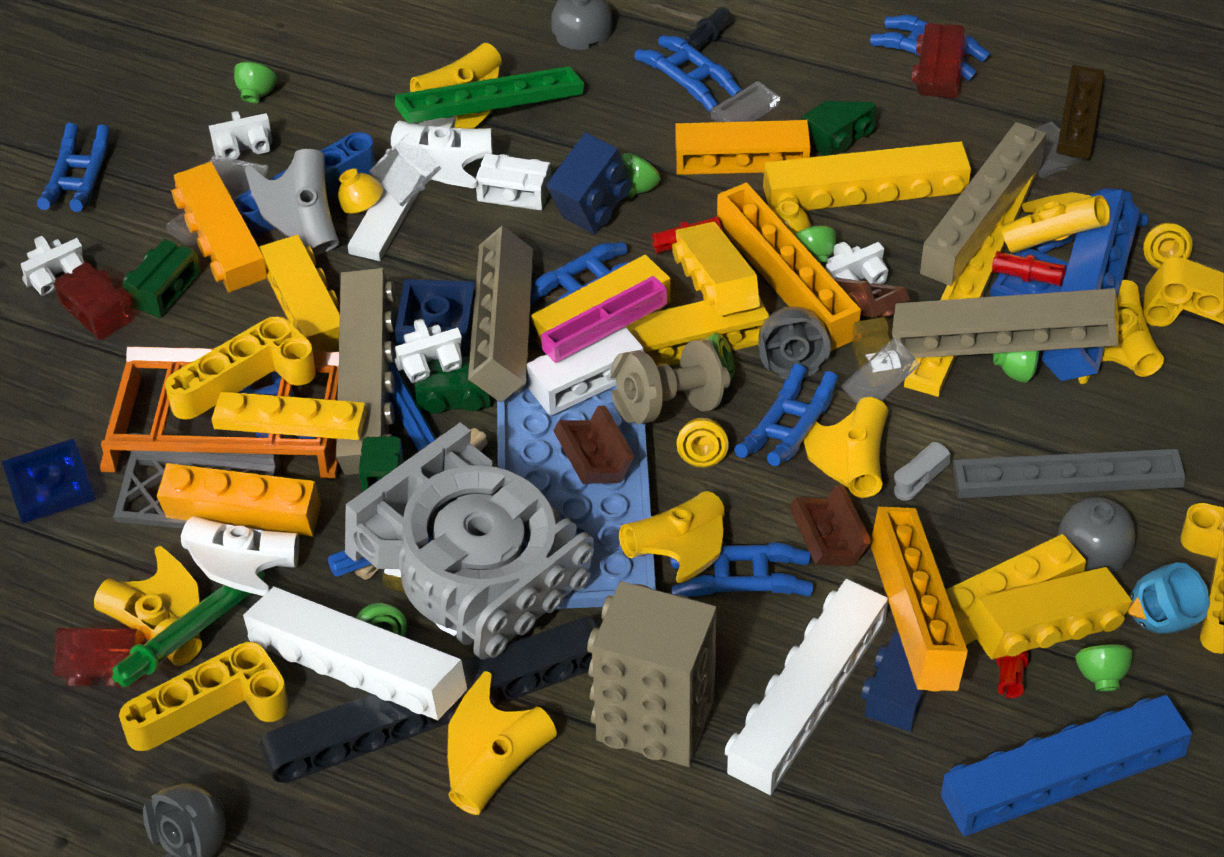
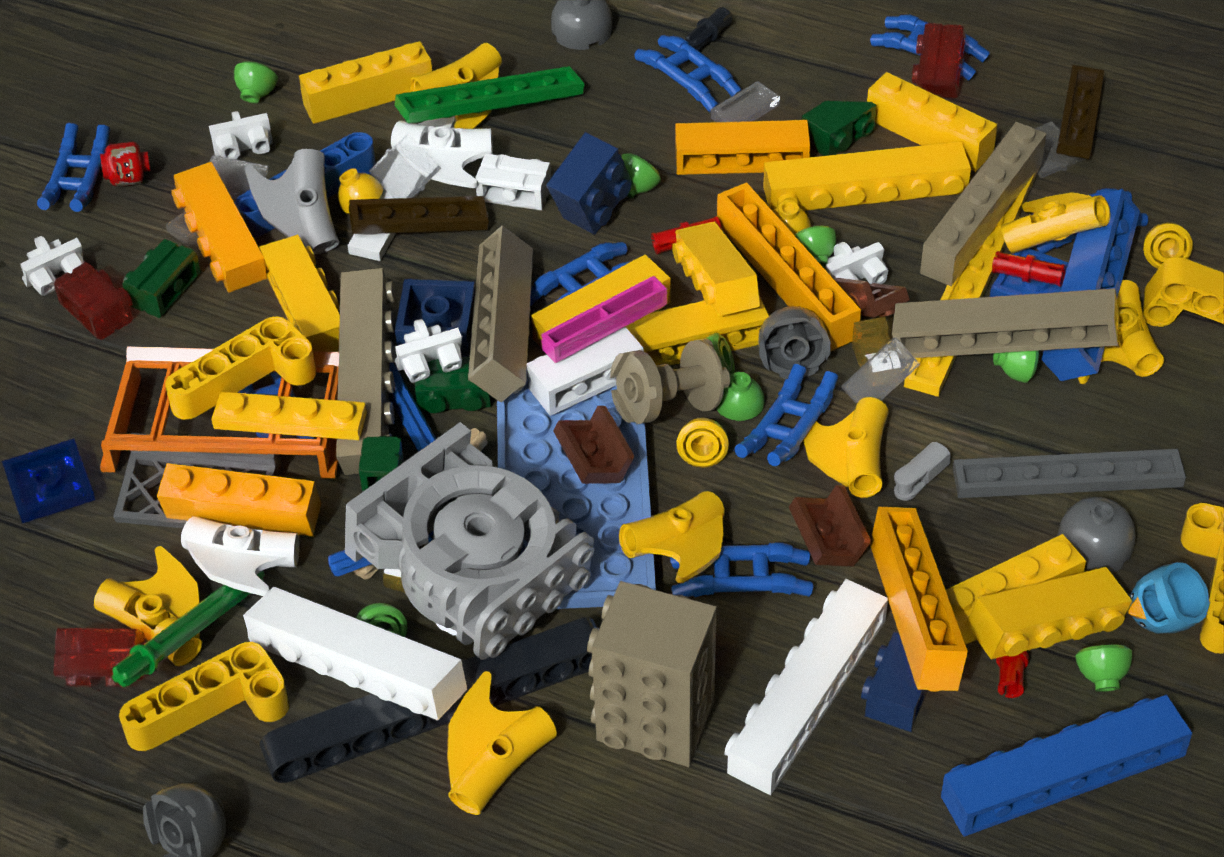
(124, 164): none -> red head
(362, 82): none -> yellow brick
(418, 214): none -> dark brown plate
(742, 398): none -> bright green brick
(930, 118): none -> yellow brick

